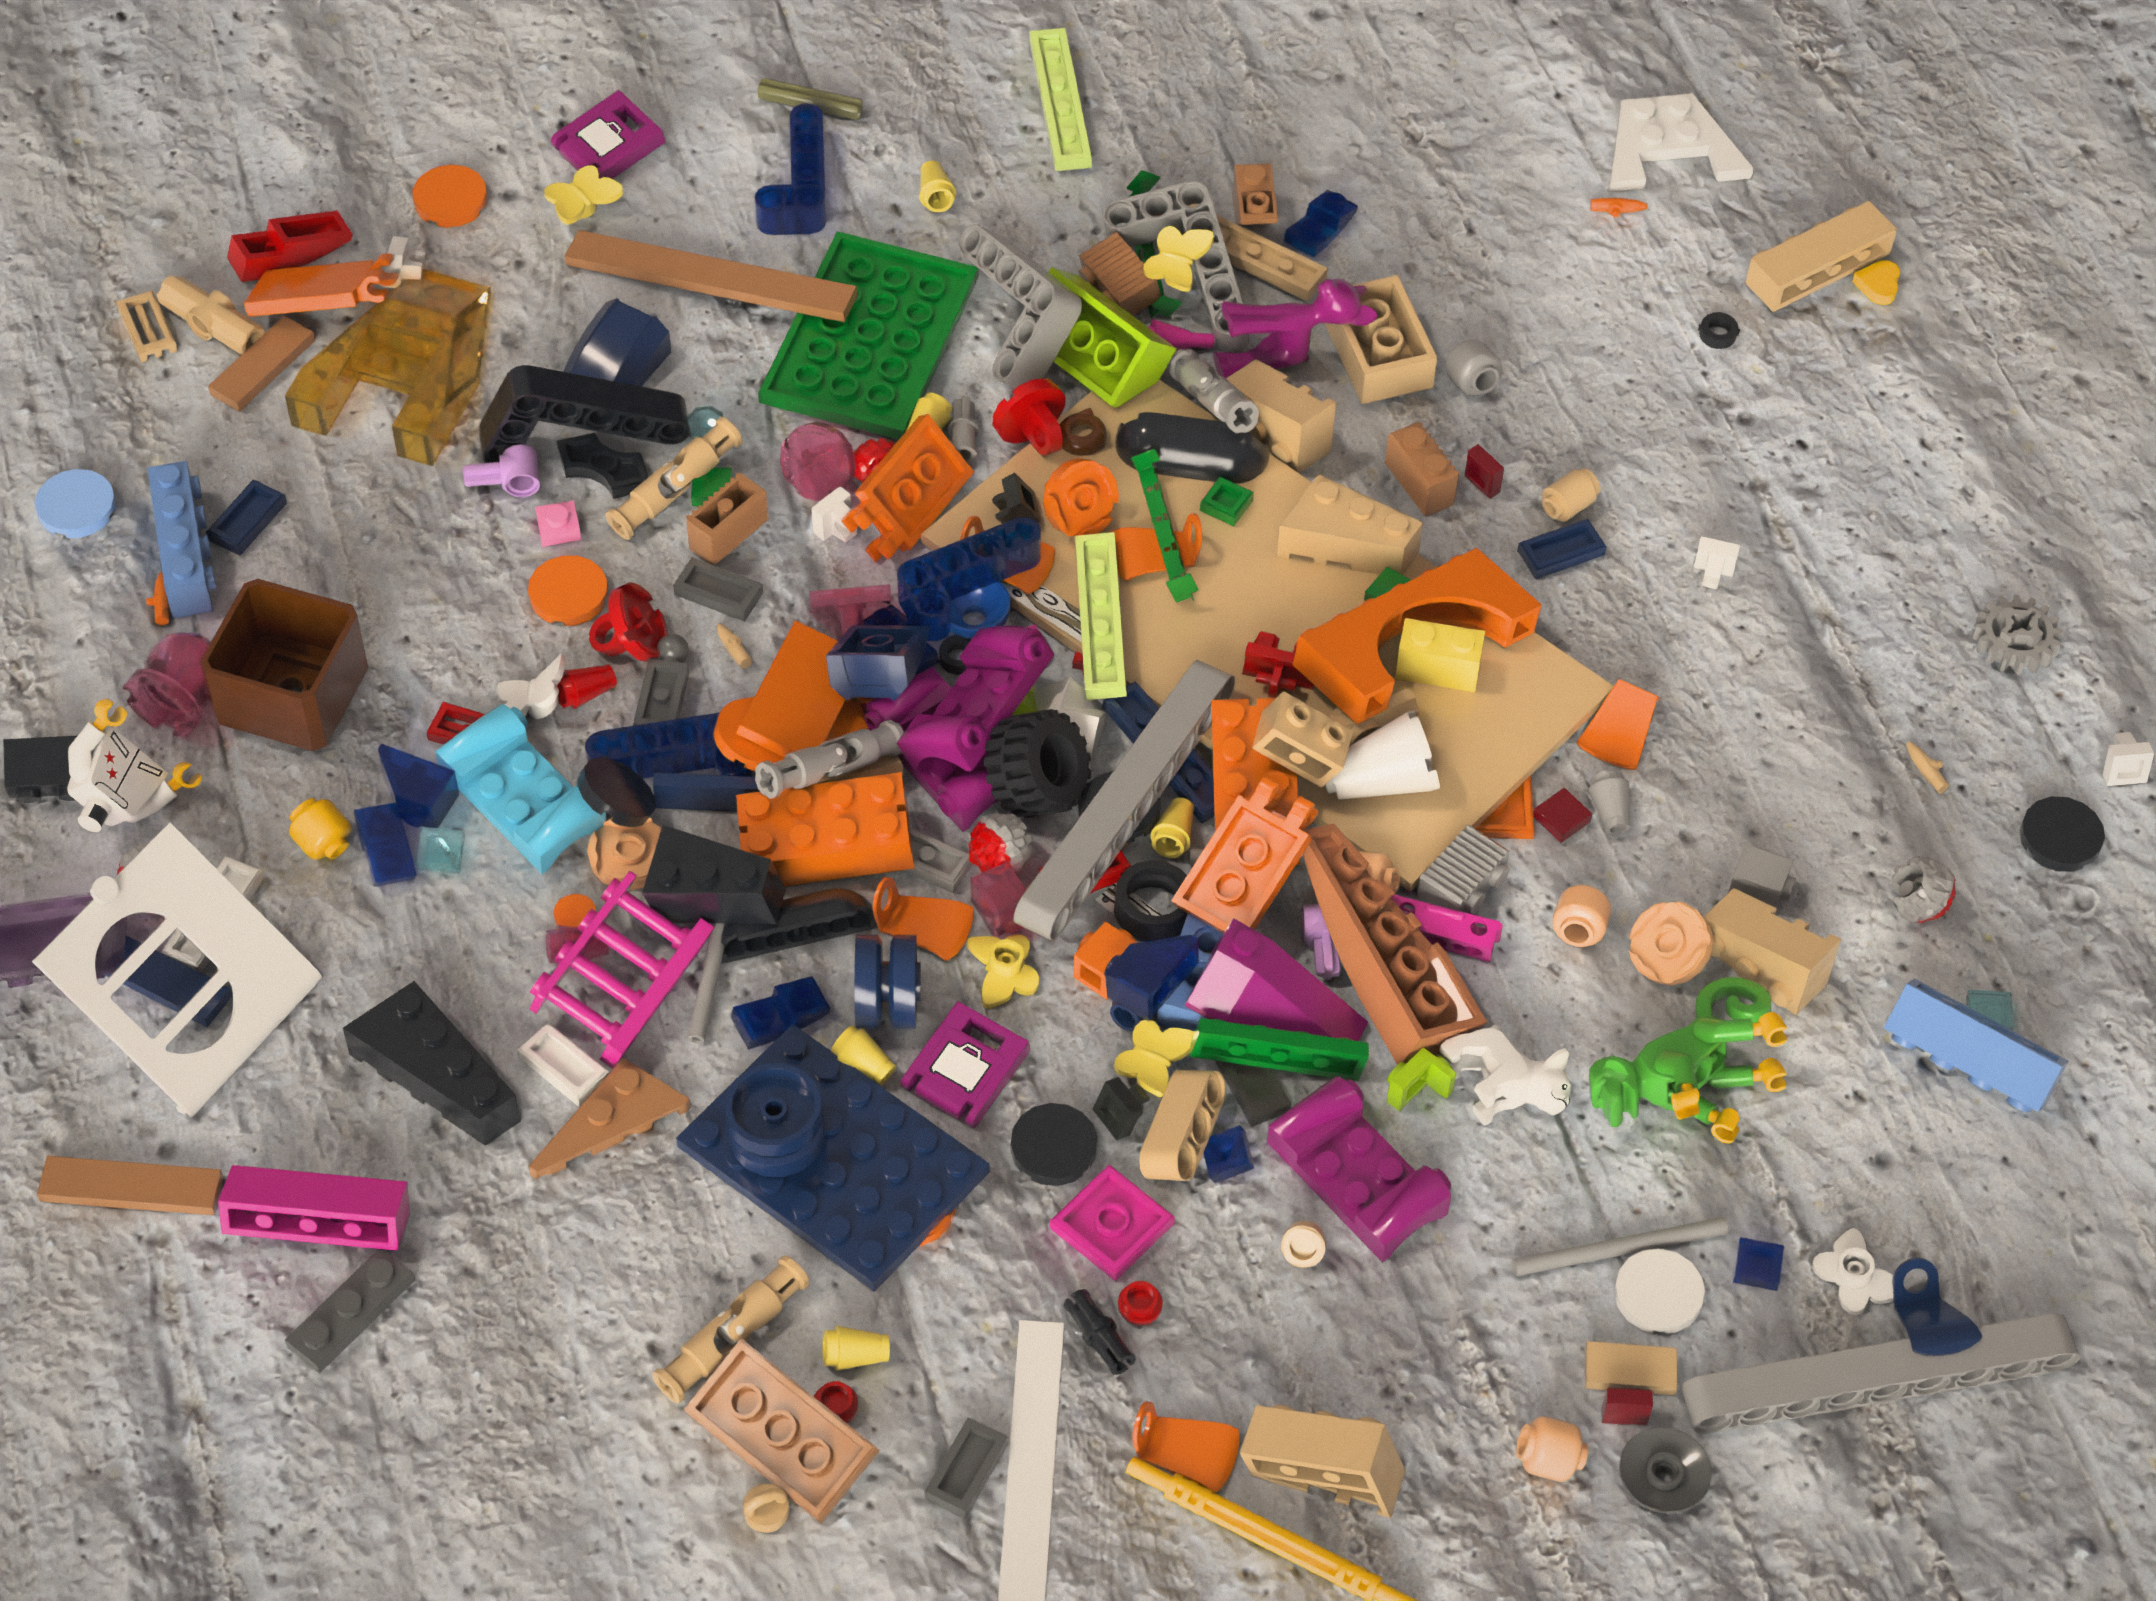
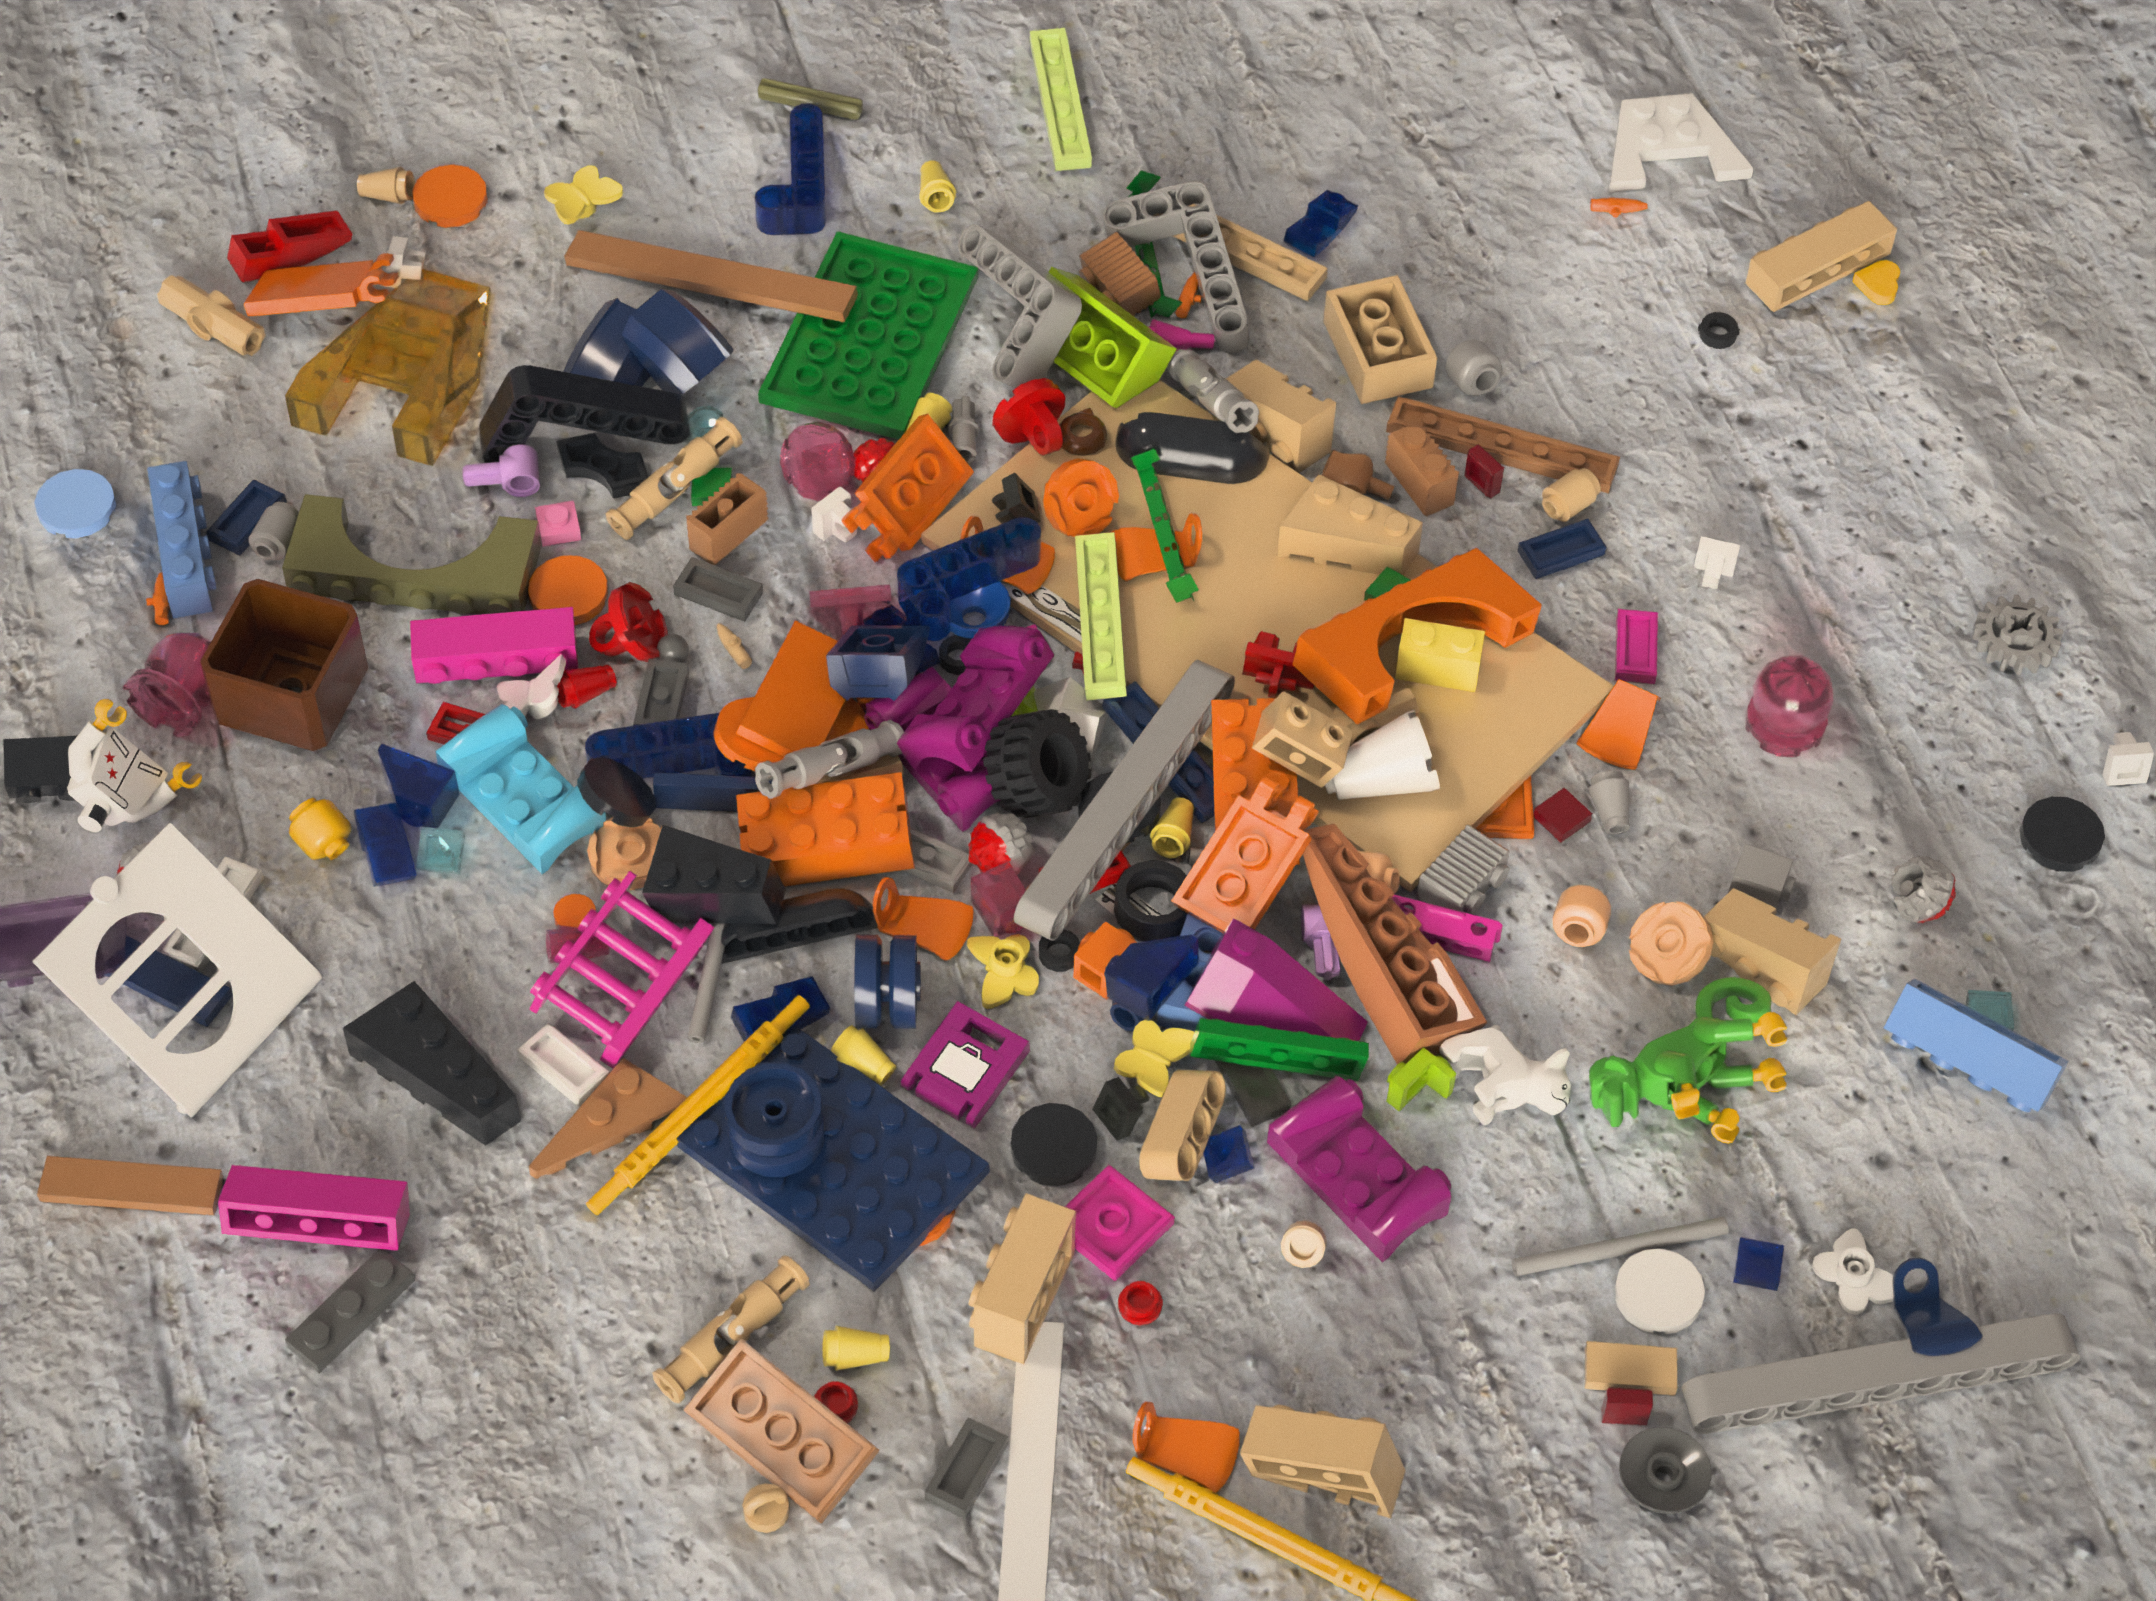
(153, 346): tan tile -> none
(261, 363): medium nougat tile -> none
(274, 531): none -> light grey brick
(387, 185): none -> tan cone
(481, 583): none -> olive arch
(492, 644): none -> dark pink brick
(605, 140): magenta container -> none
(674, 341): none -> dark blue slope
(714, 1088): none -> yellow axle
(1022, 1277): none -> tan brick
(1055, 963): none -> black piece
(1099, 1331): black pin -> none
(1177, 256): light yellow animal -> none
(1188, 296): none -> orange helmet
(1226, 501): green tile -> none
(1254, 194): medium nougat slope -> none
(1290, 325): magenta animal -> none
(1355, 473): none -> medium nougat piece
(1504, 443): none -> medium nougat tile
(1551, 1448): light nougat head -> none
(1636, 646): none -> dark pink tile
(1790, 705): none -> clear pink tile
(1928, 767): tan helmet -> none

